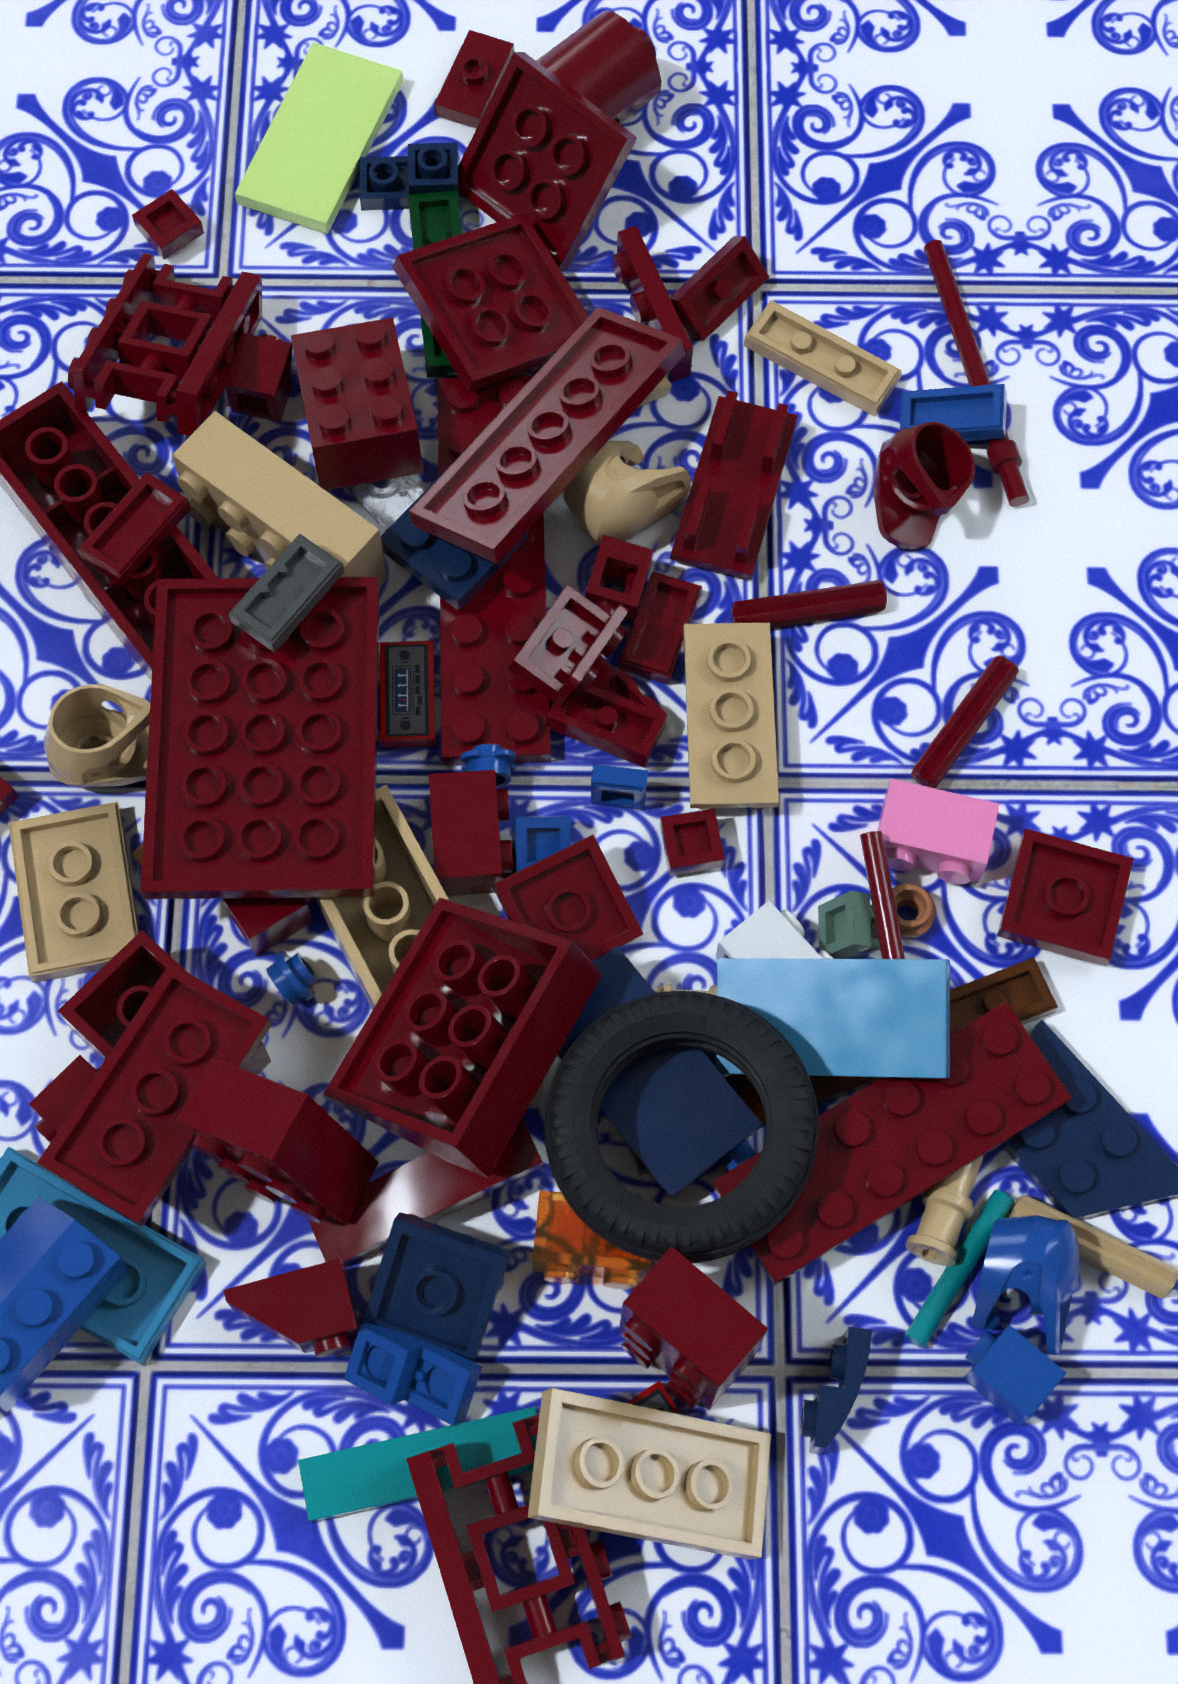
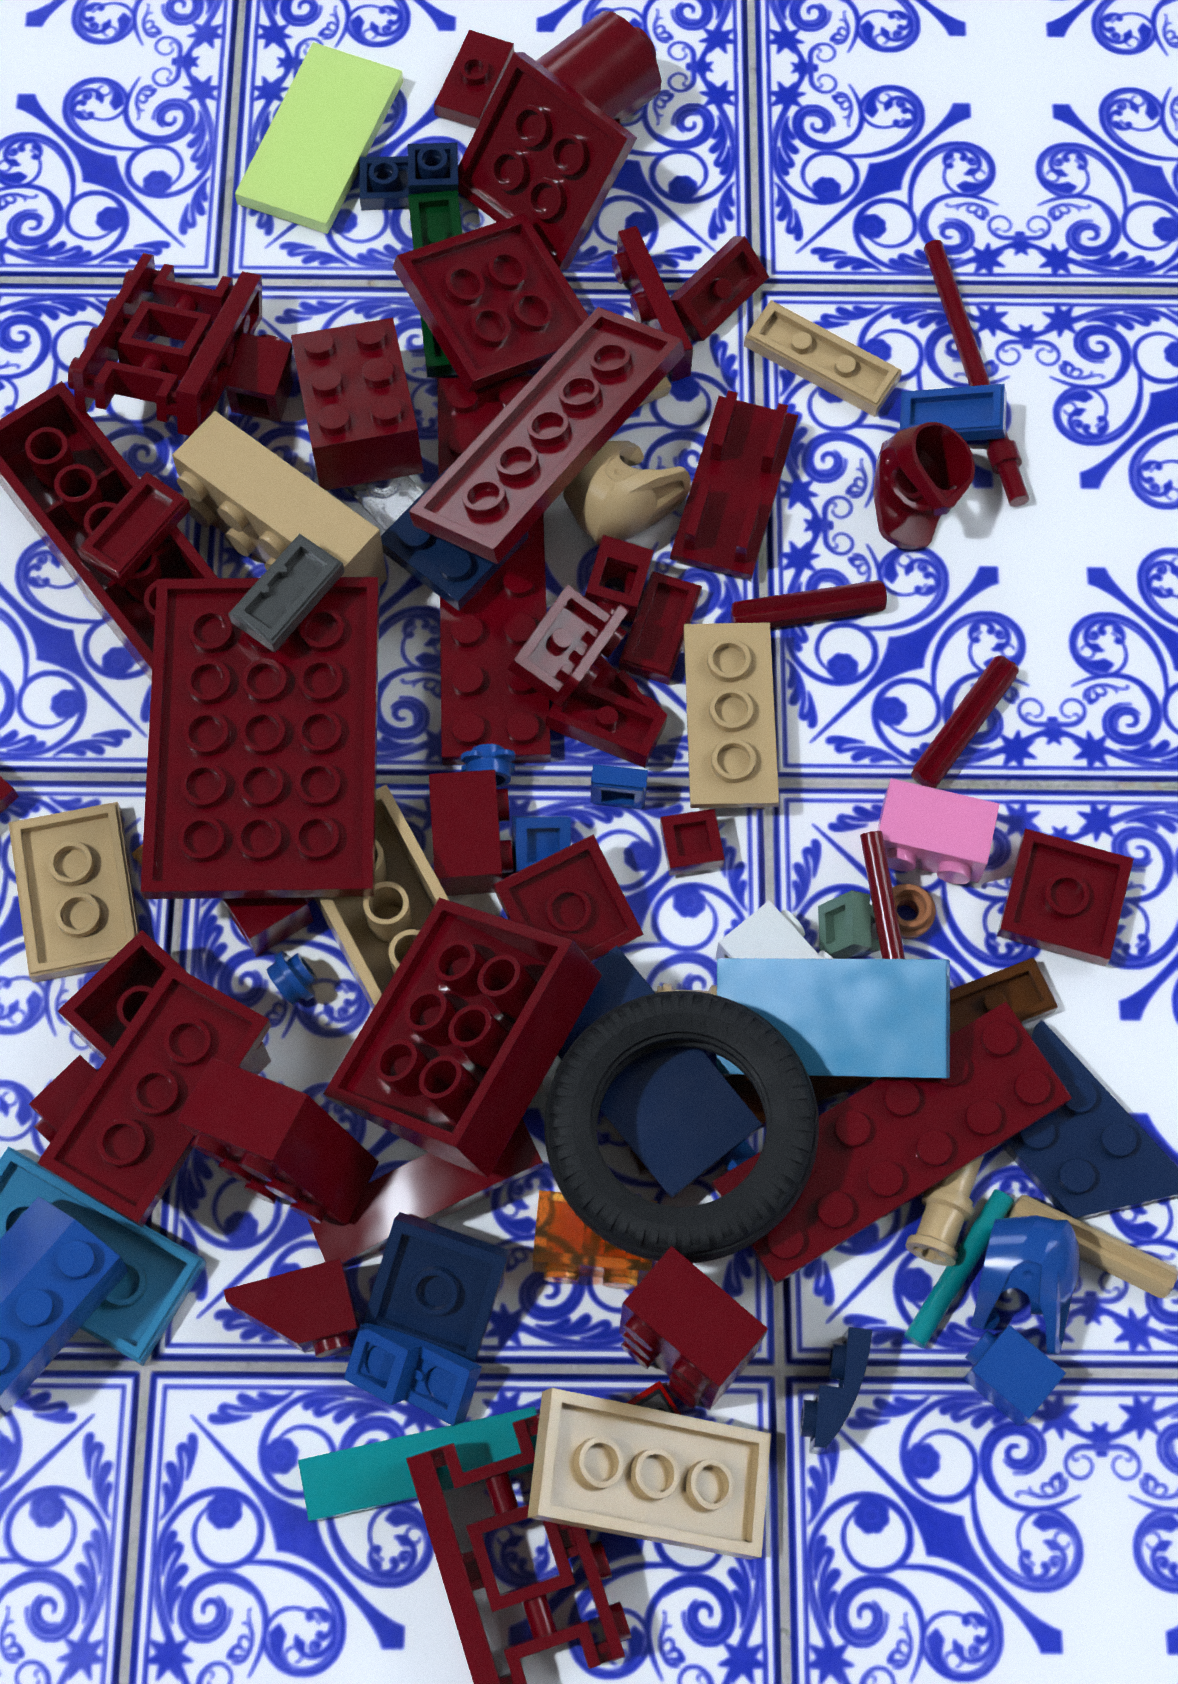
(96, 744): tan helmet -> none
(168, 224): dark red plate -> none
(407, 694): tile -> none

